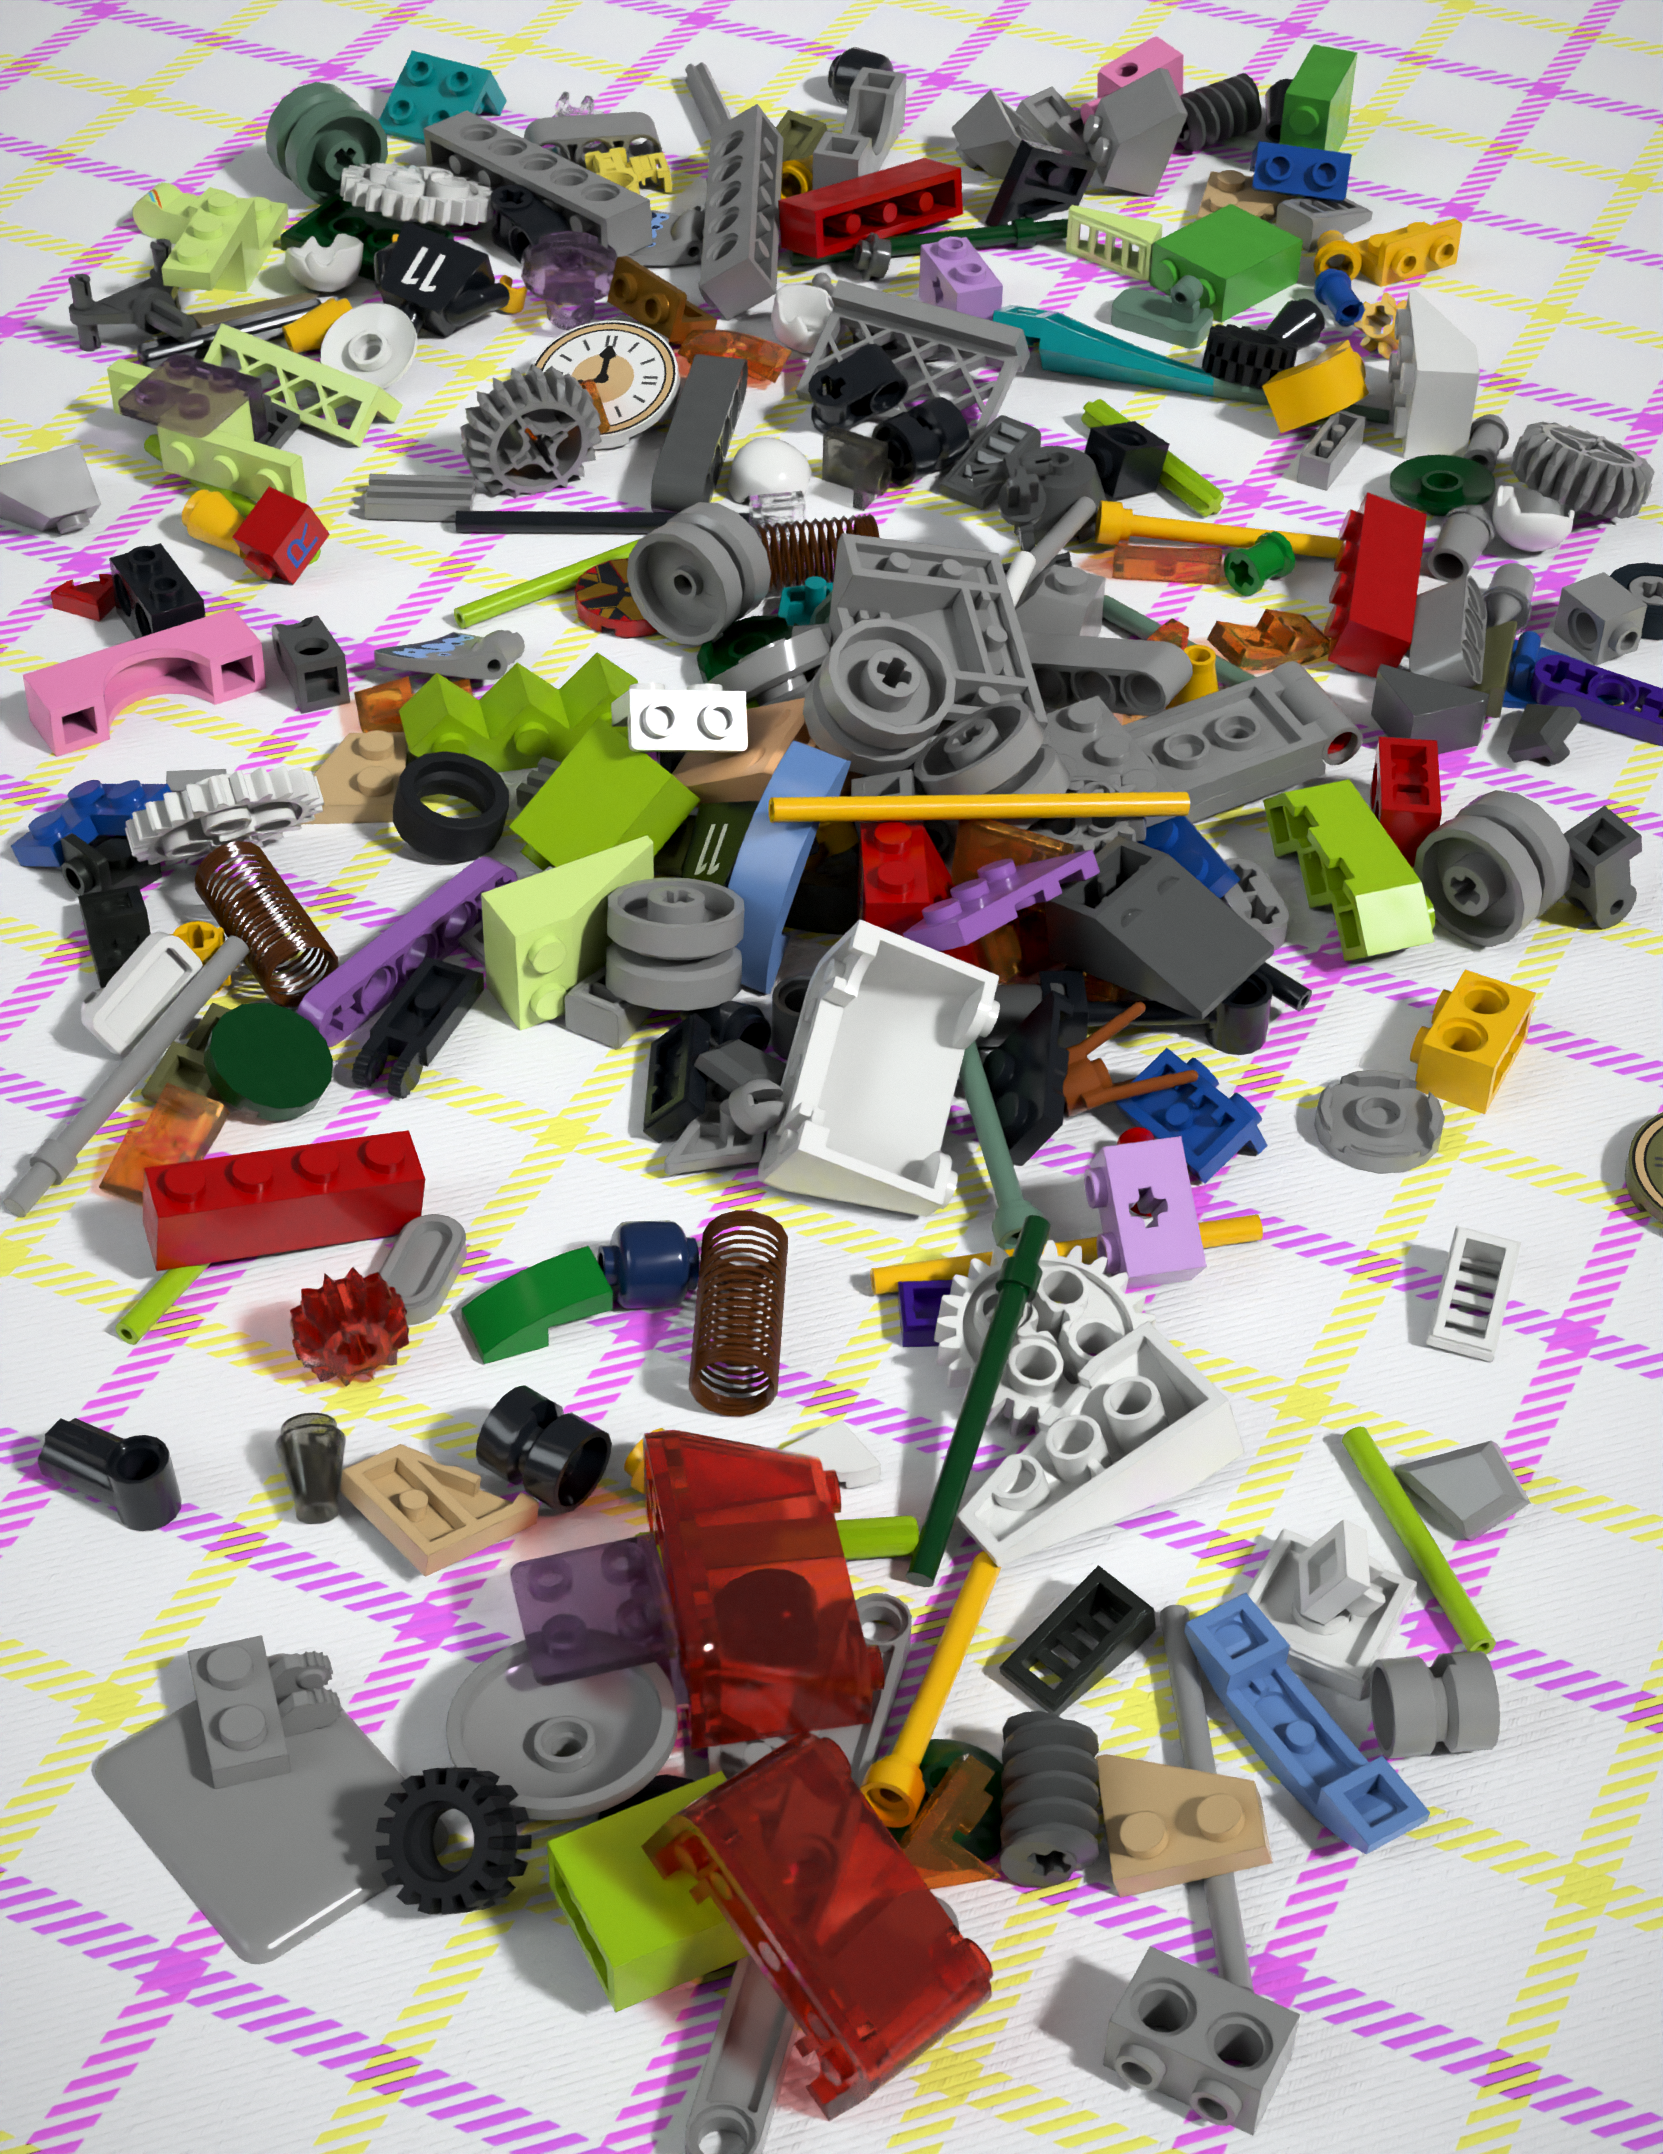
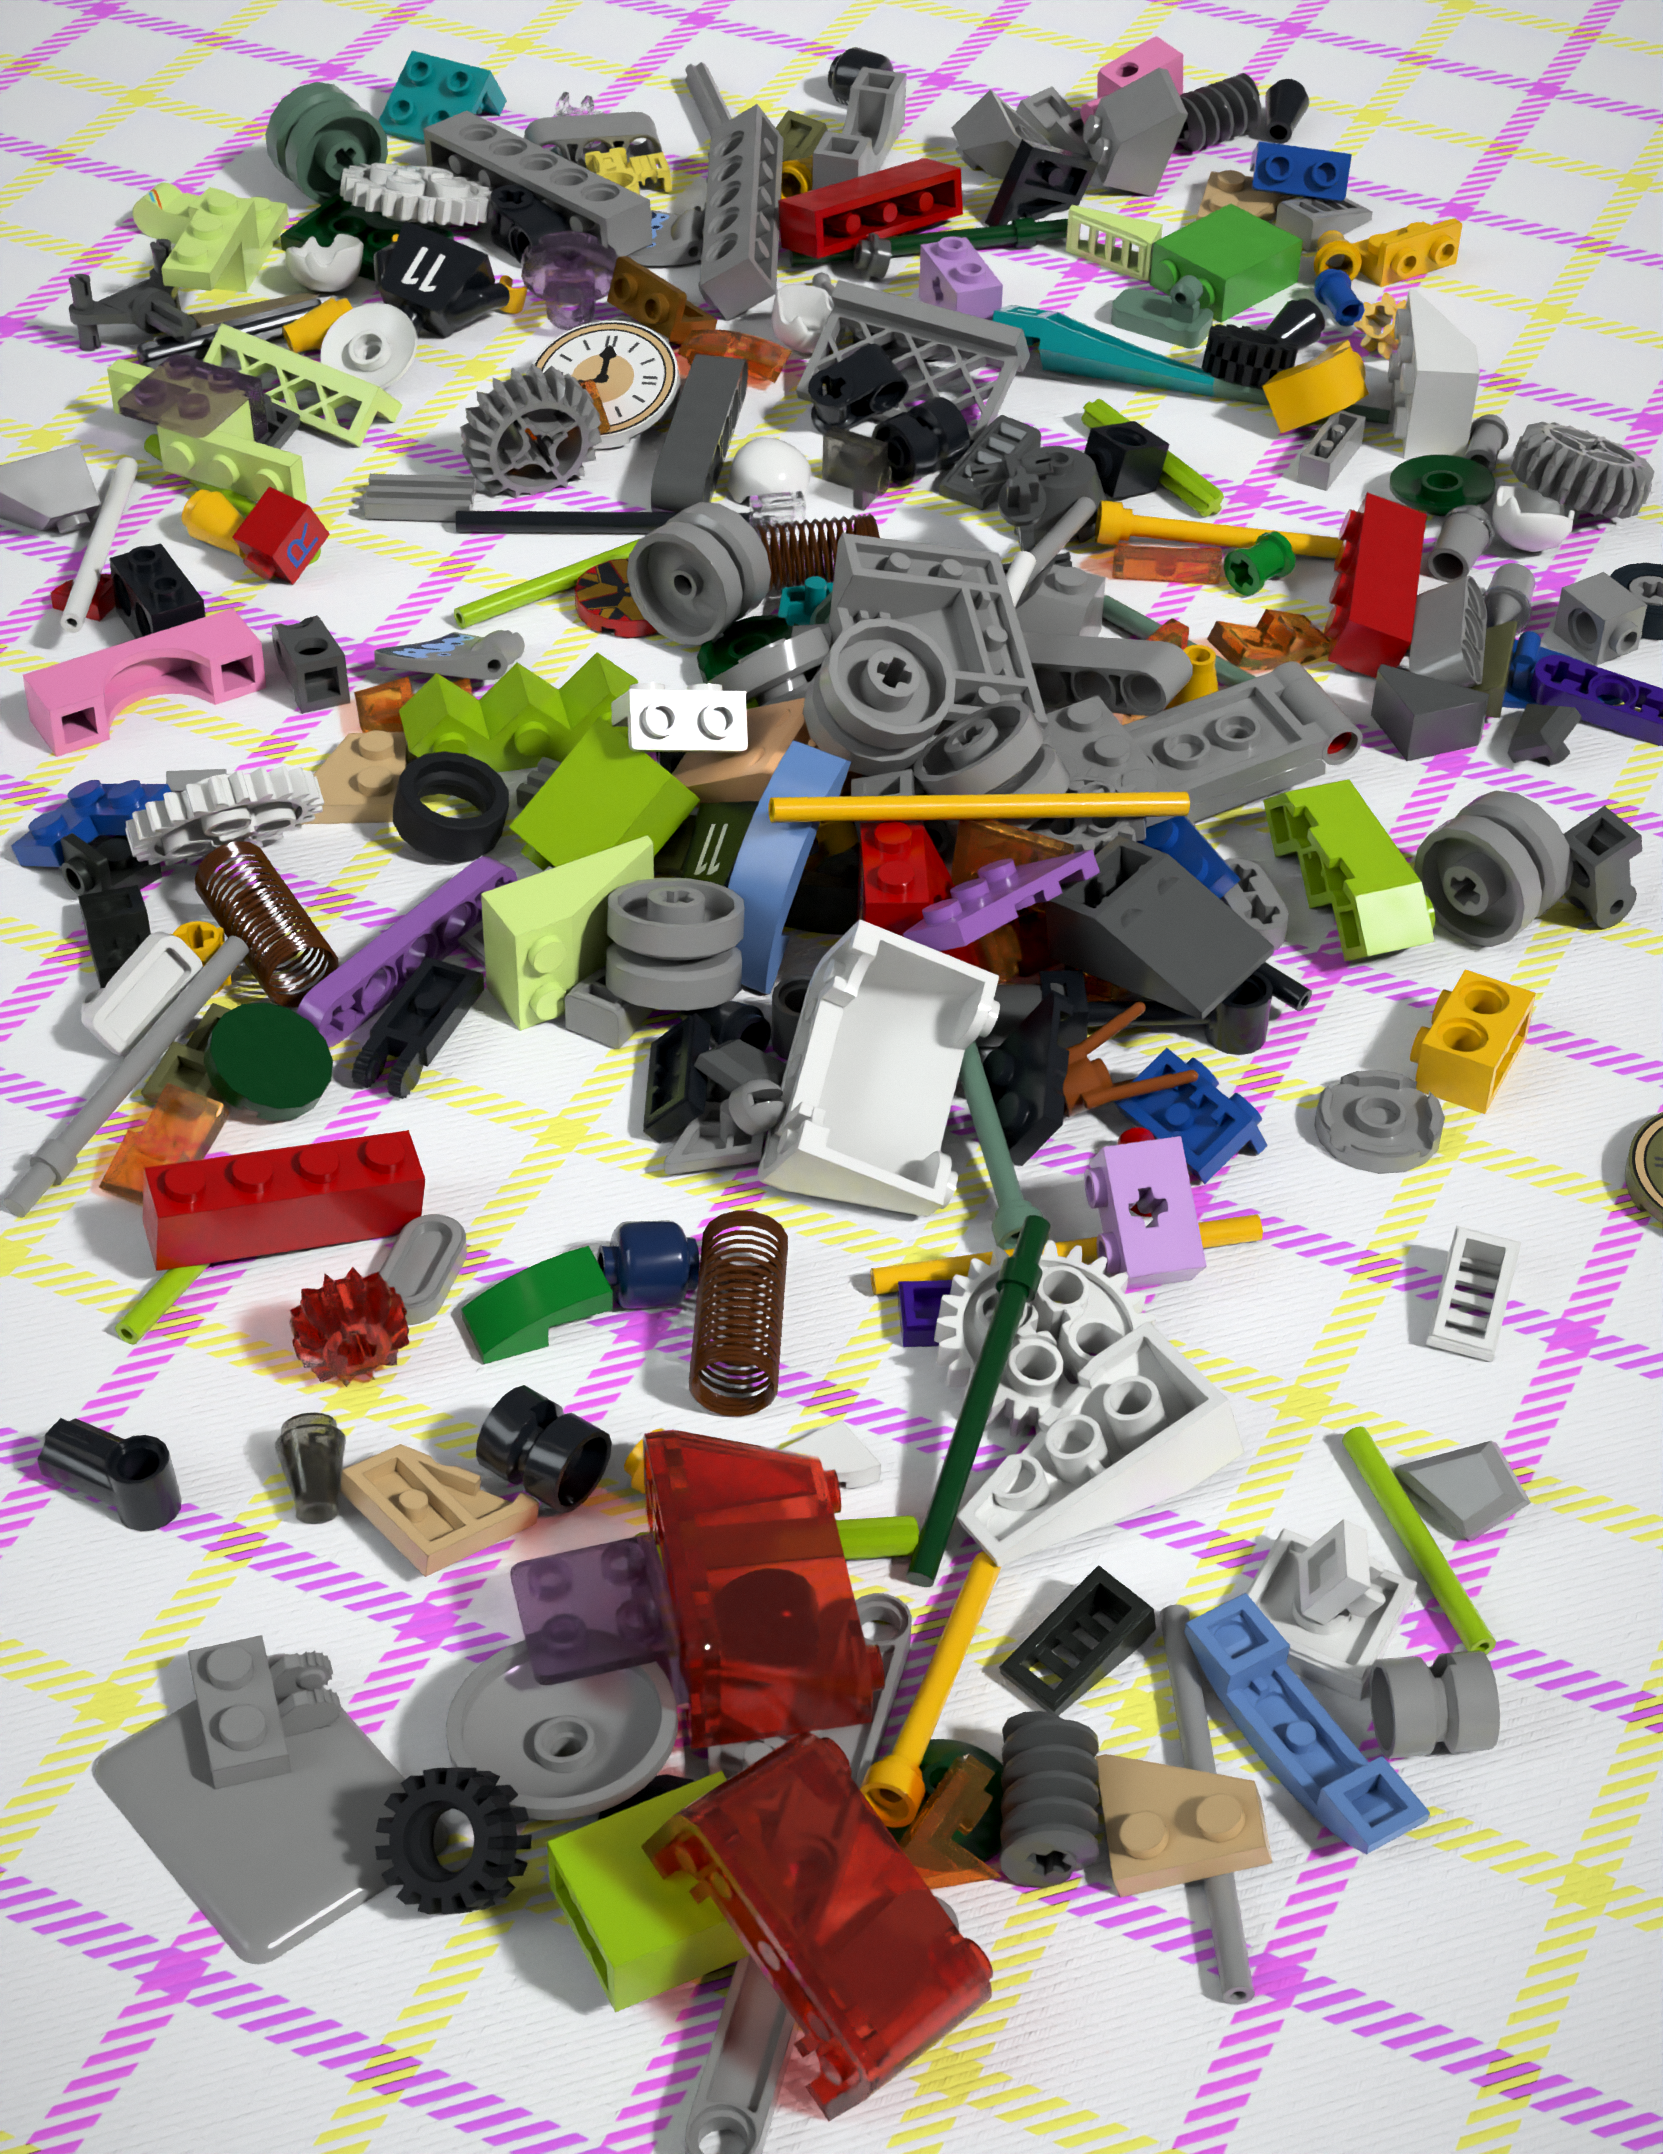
(99, 546): none -> white piece
(1209, 2025): light grey brick -> none
(1319, 100): bright green brick -> none
(1406, 791): red brick -> none

